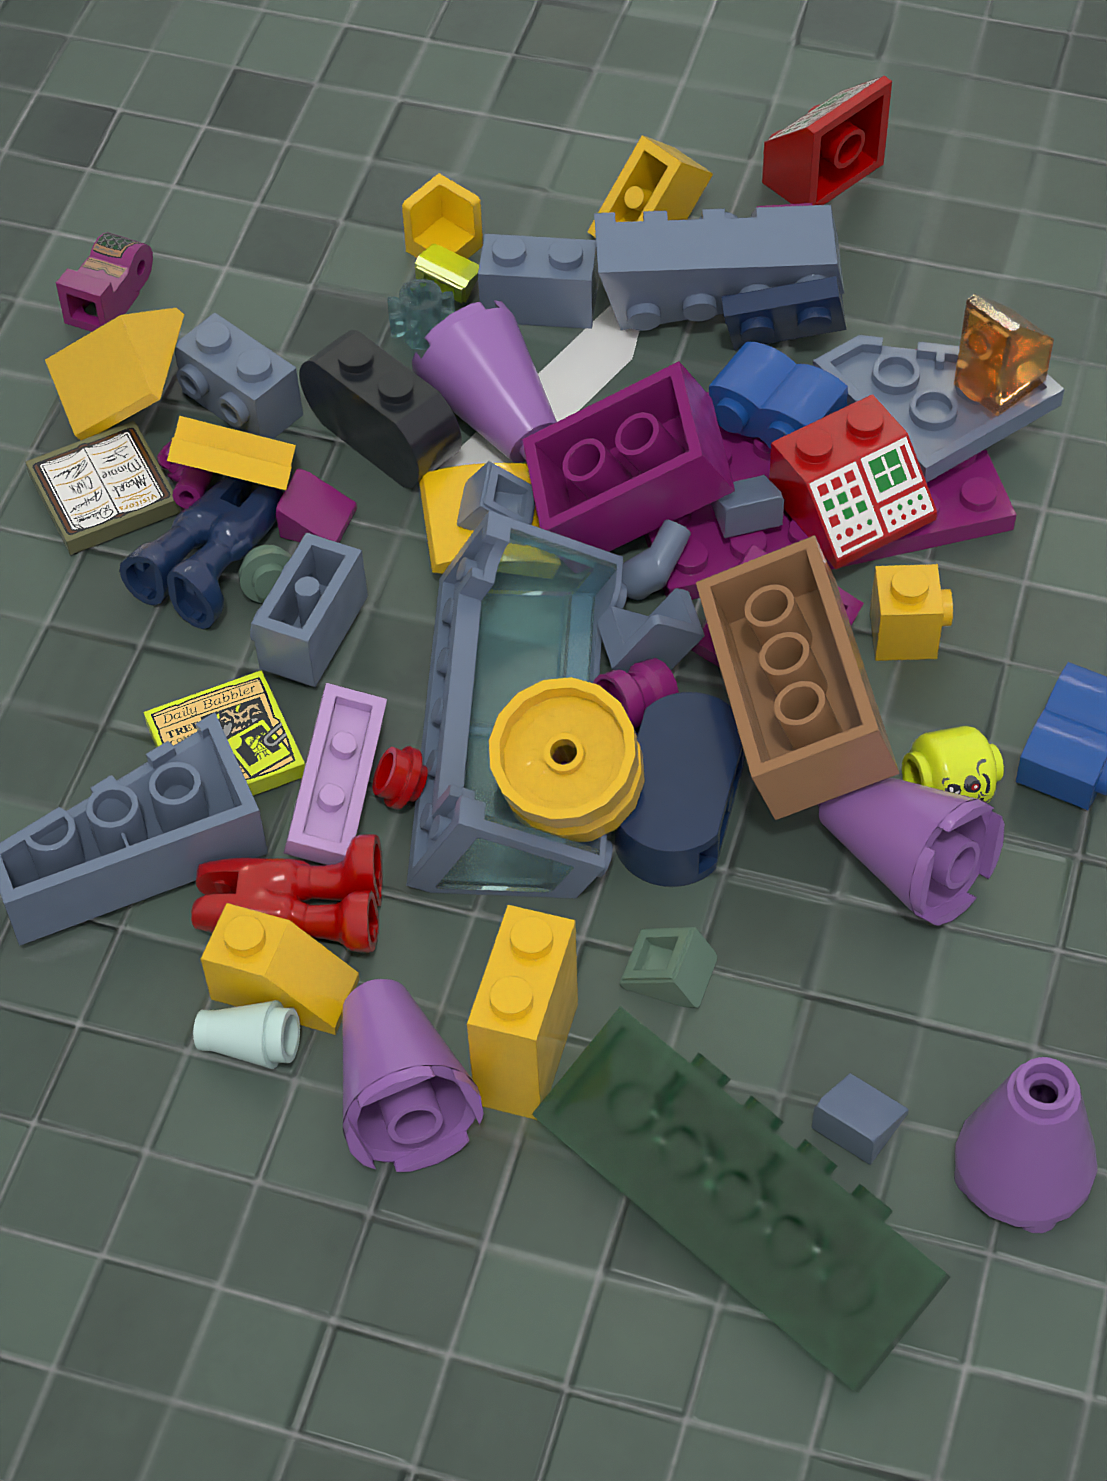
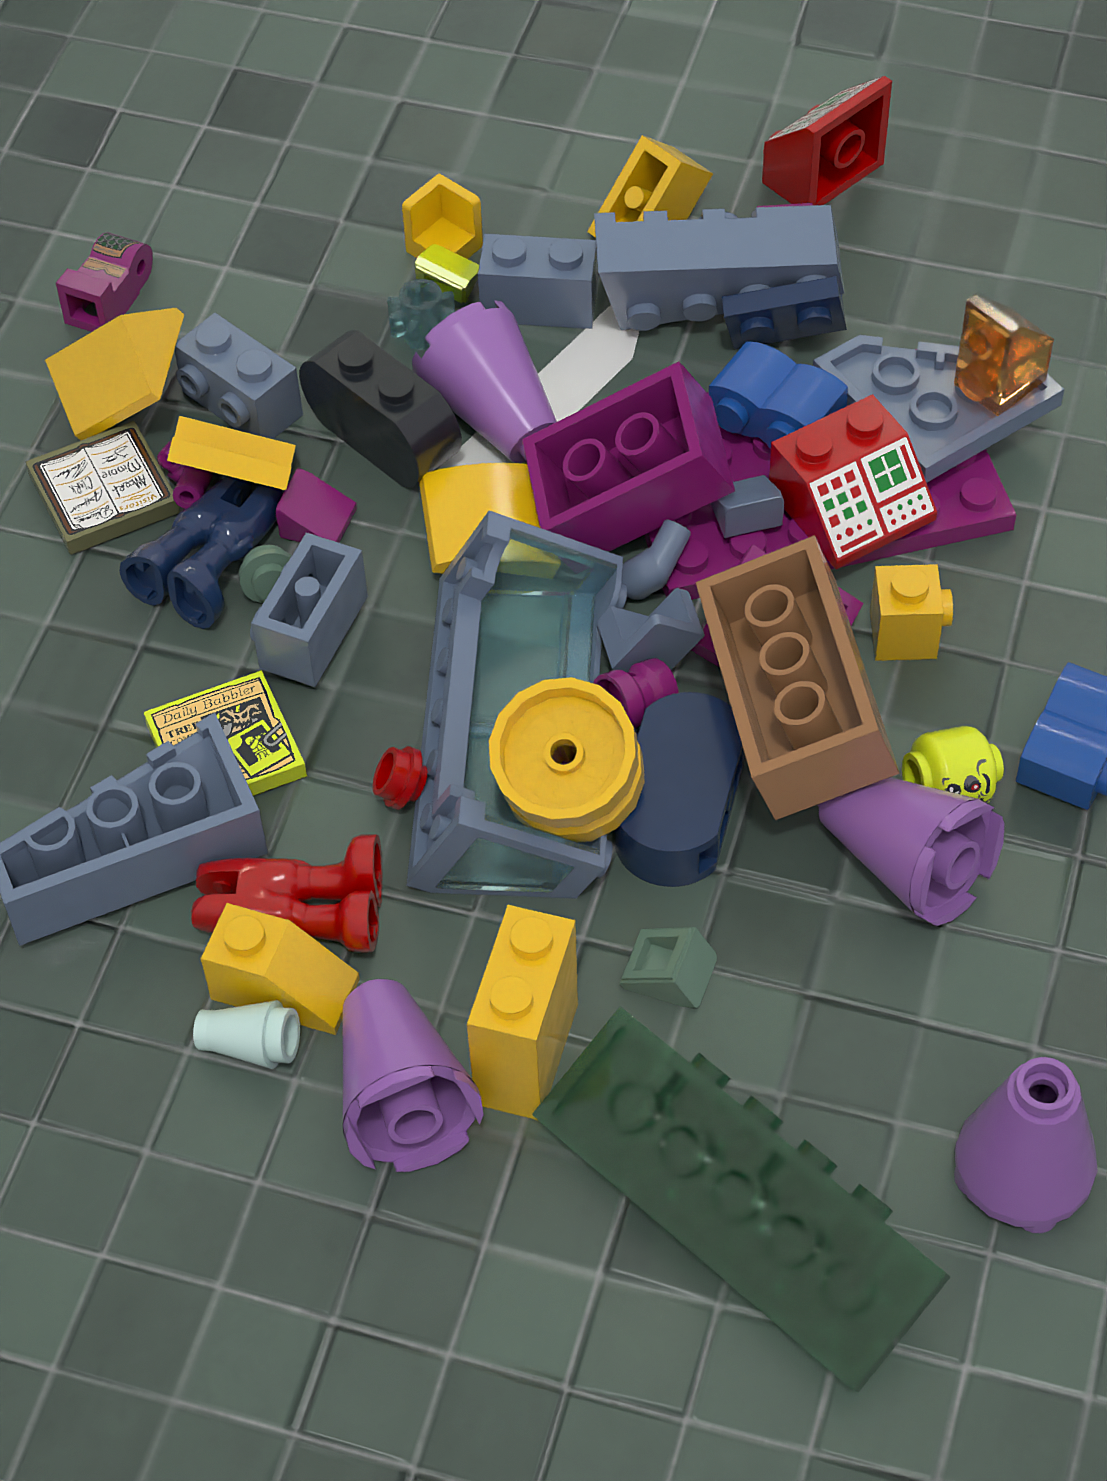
(335, 775): lavender plate -> none
(495, 491): sand blue slope -> none
(858, 1117): sand blue slope -> none

